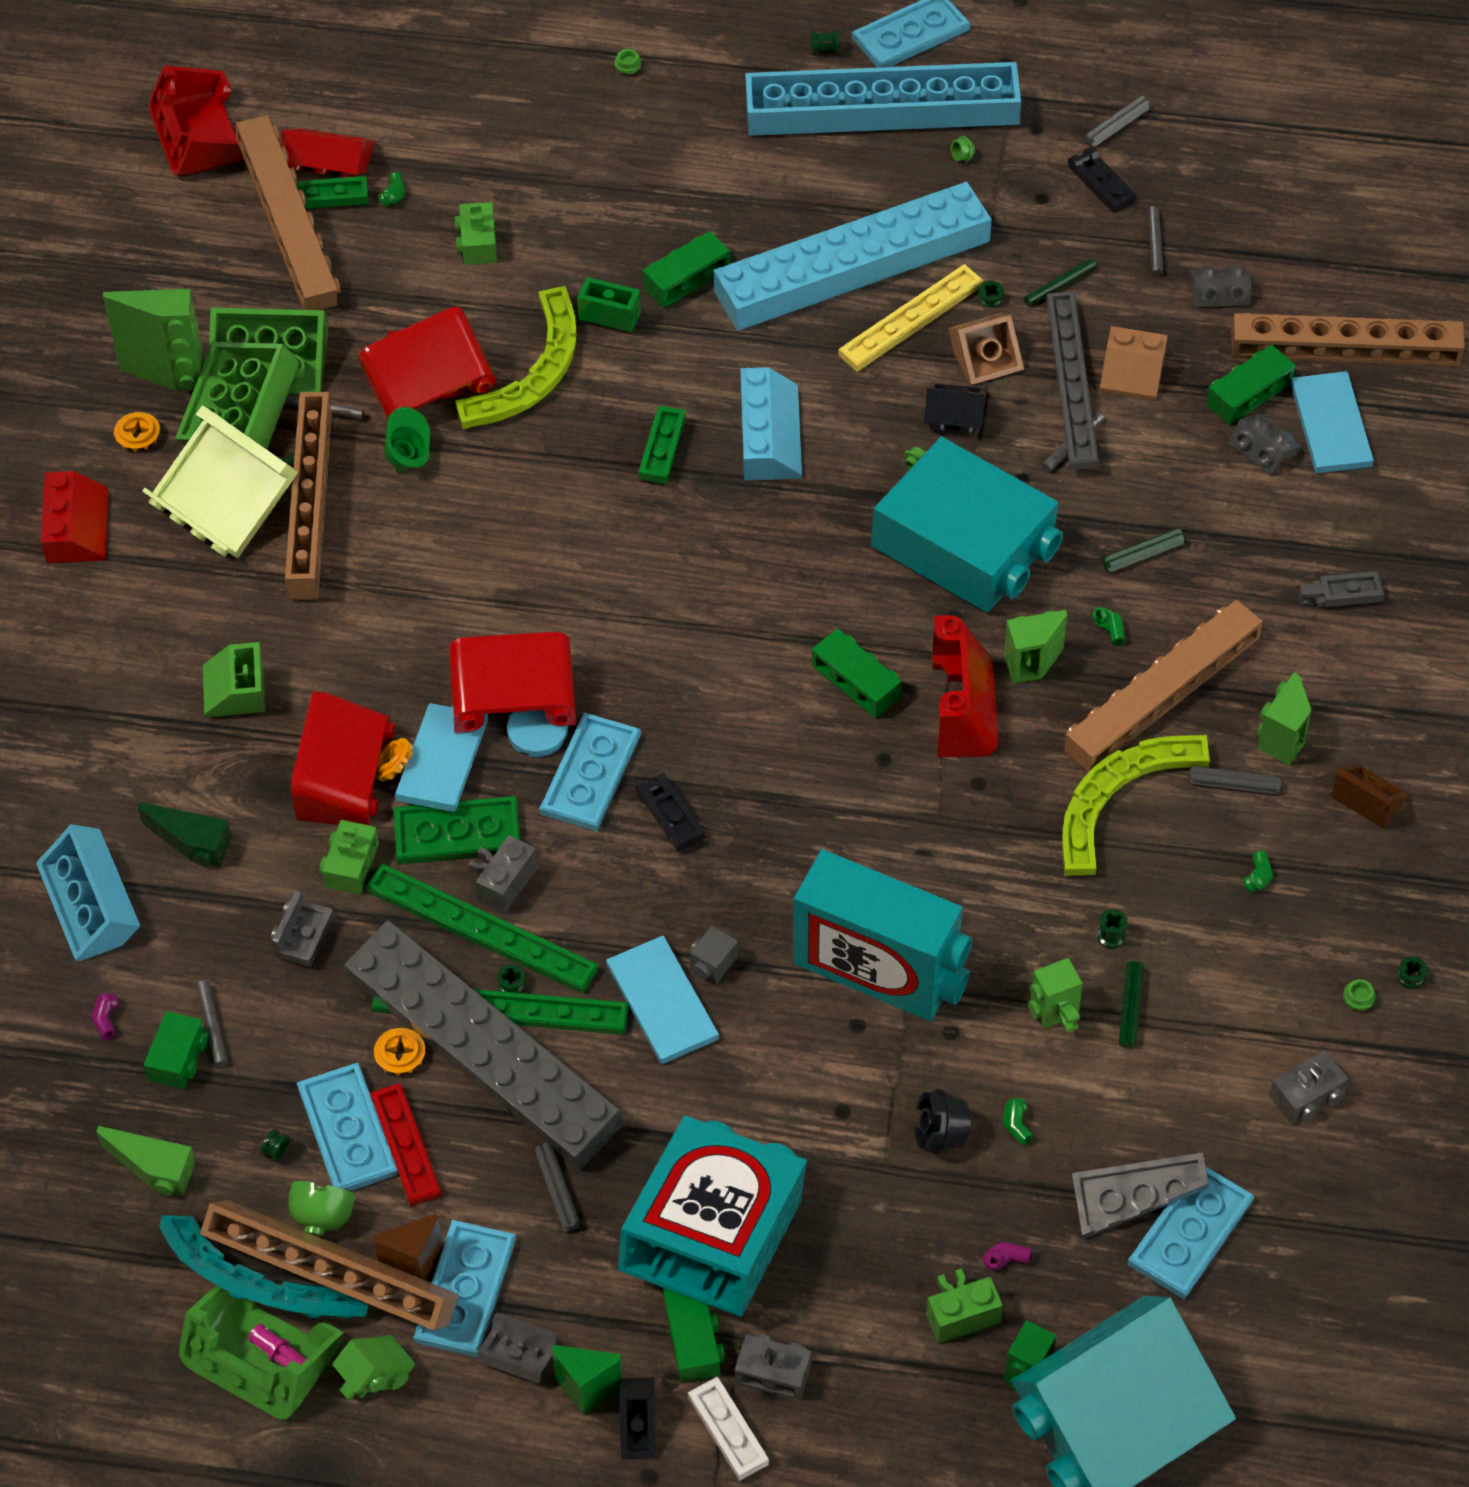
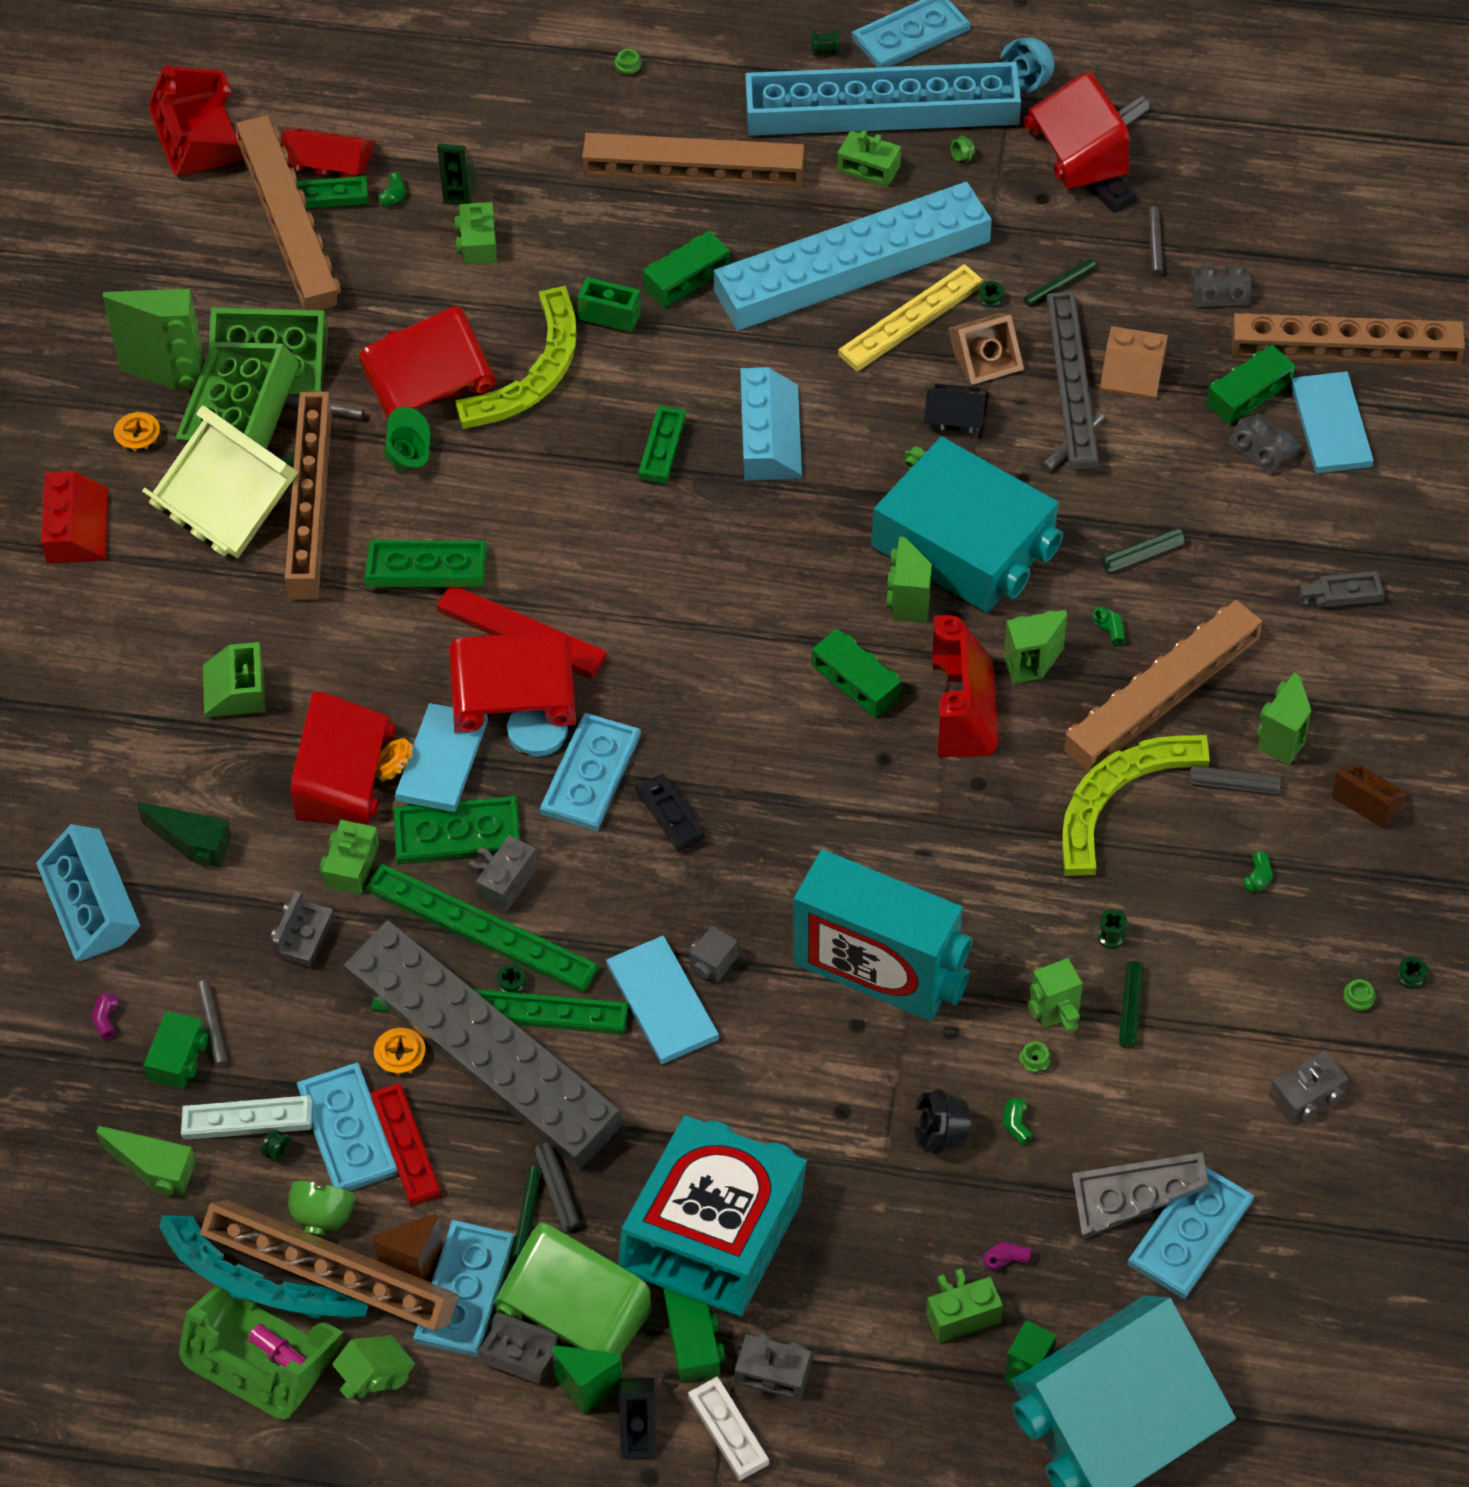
(246, 1117): none -> light aqua tile
(425, 563): none -> green tile
(456, 174): none -> dark green slope
(503, 621): none -> red tile
(527, 1209): none -> dark green bar
(574, 1292): none -> bright green windscreen
(693, 160): none -> medium nougat brick
(869, 158): none -> bright green brick
(909, 583): none -> bright green slope
(1033, 61): none -> medium azure cylinder
(1038, 1050): none -> bright green plate
(1082, 132): none -> red windscreen

